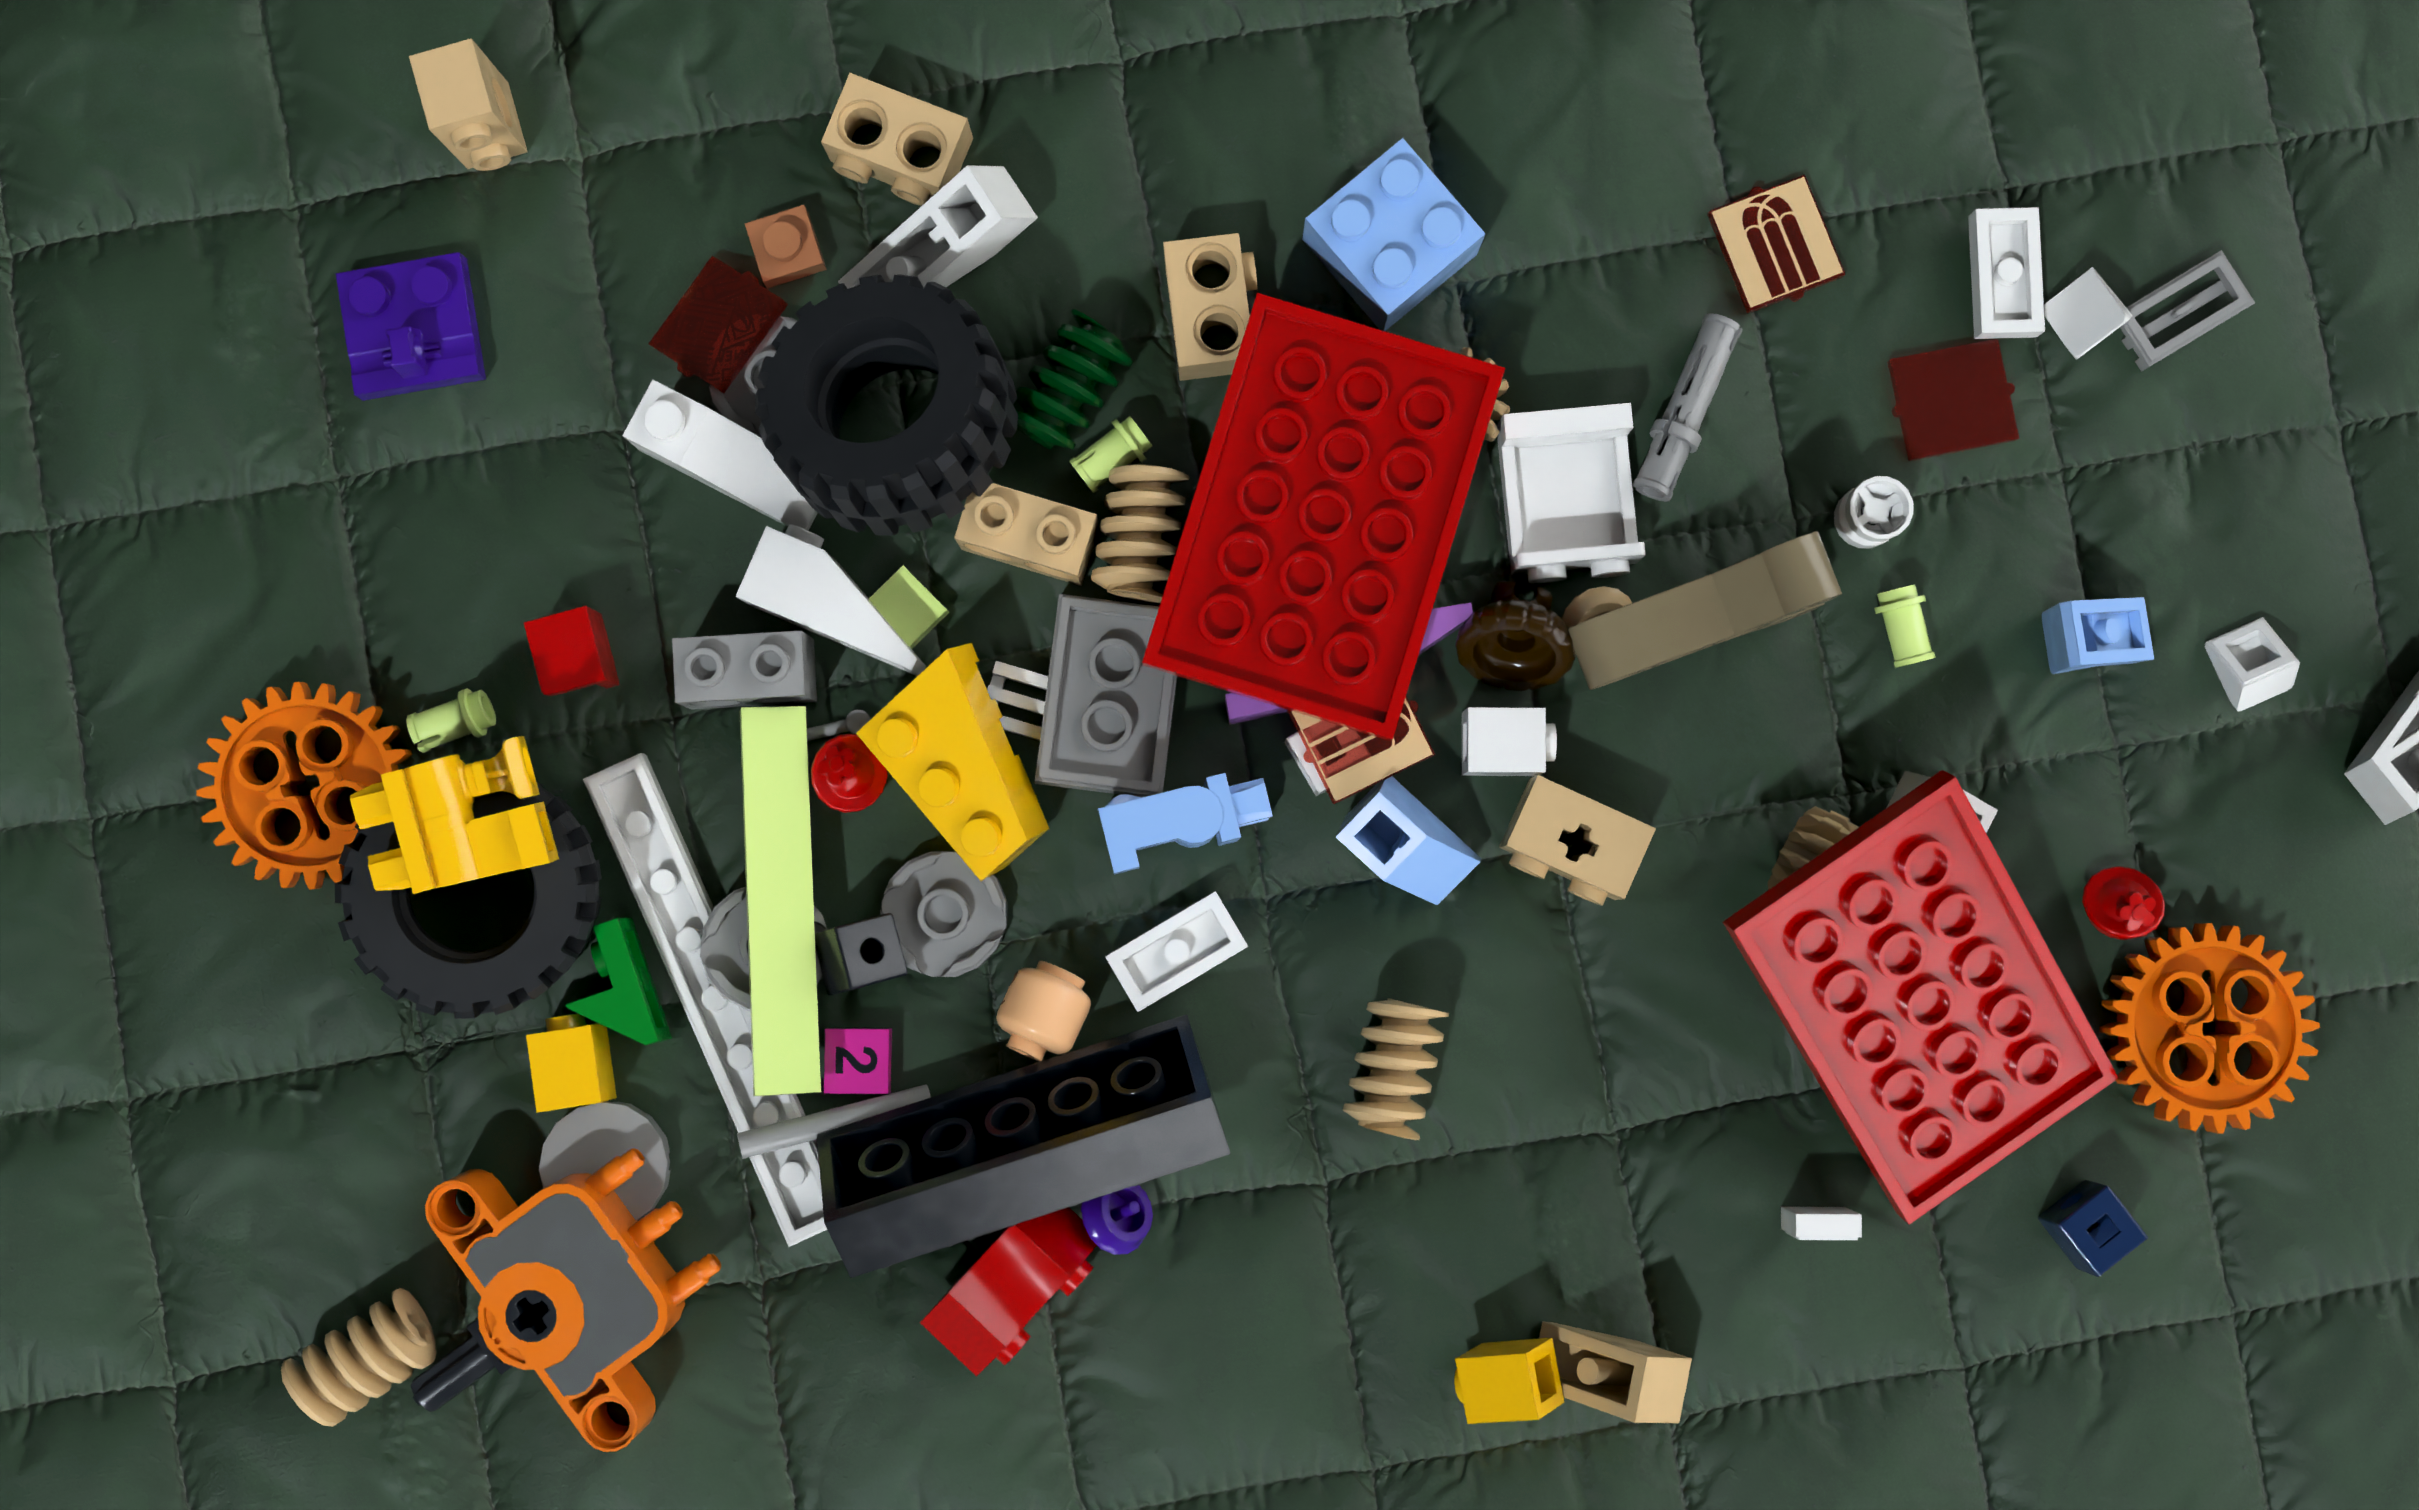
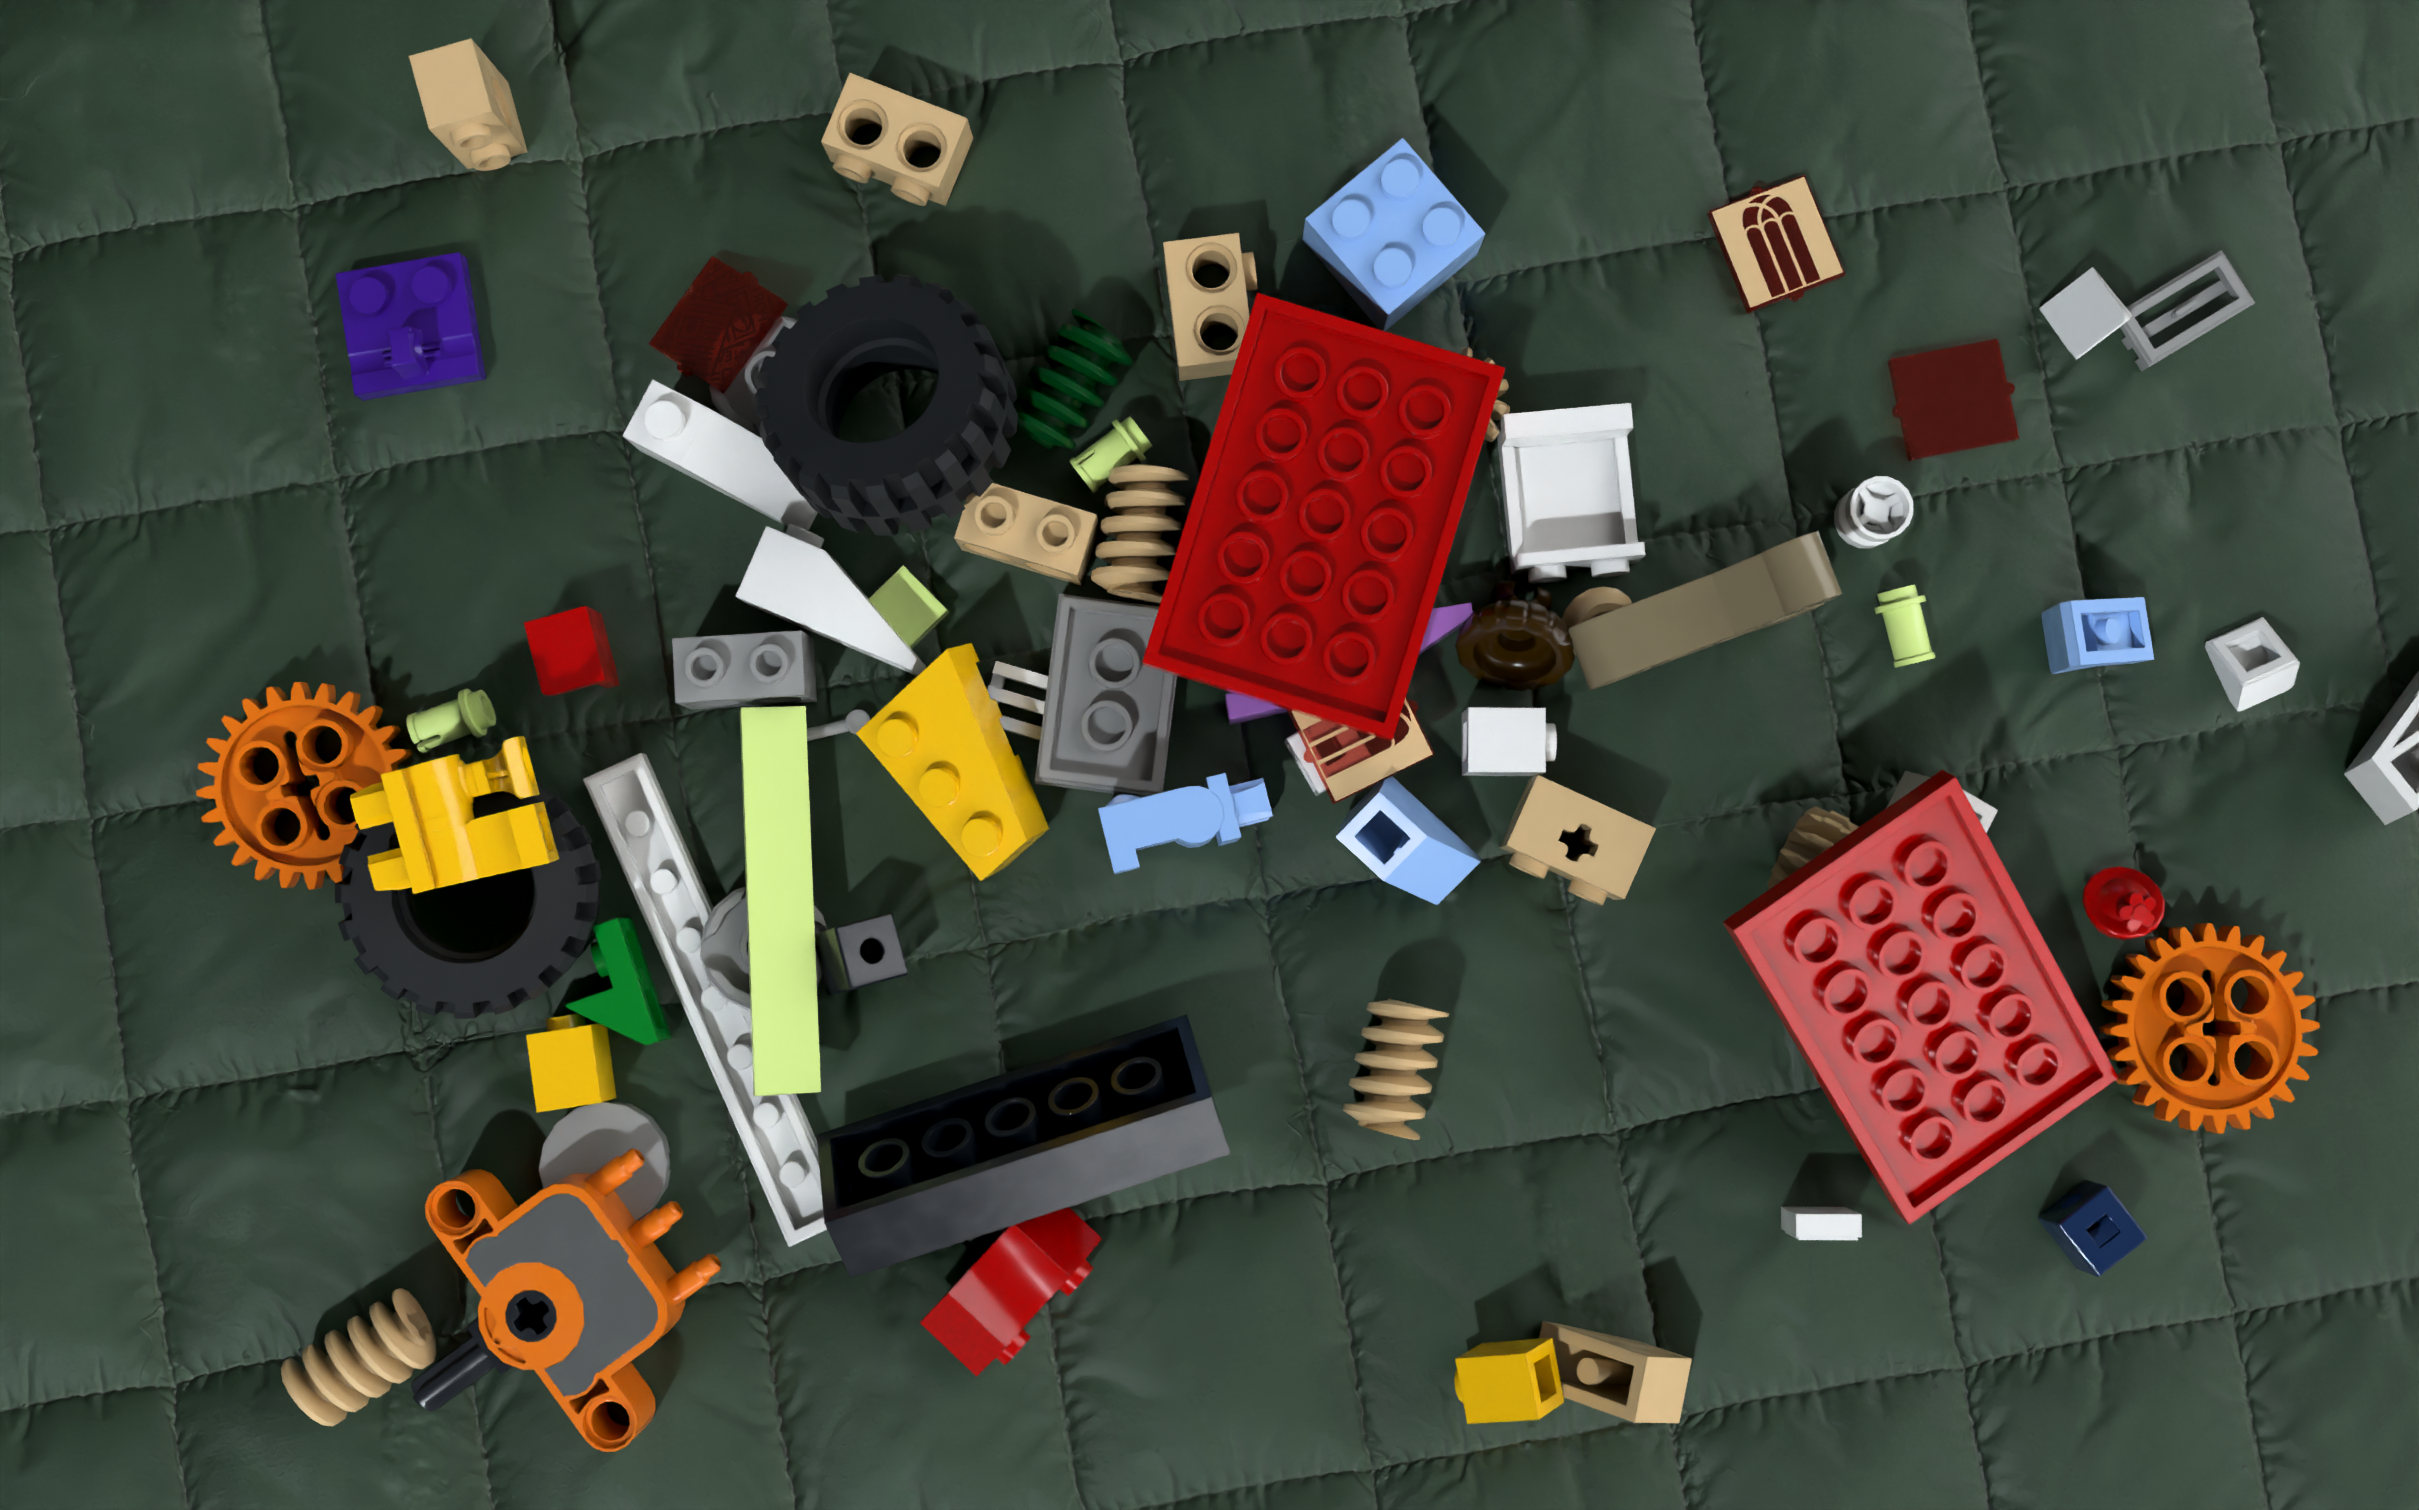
(785, 246): nougat plate -> none
(807, 1127): light grey bar -> none
(847, 774): red hat -> none
(857, 1060): dark pink tile -> none
(945, 914): light grey tile -> none
(952, 230): white slope -> none
(1043, 1010): light nougat head -> none
(1118, 1220): dark purple hat -> none
(1176, 951): white plate -> none
(1678, 429): light grey pin -> none
(2006, 273): white plate -> none

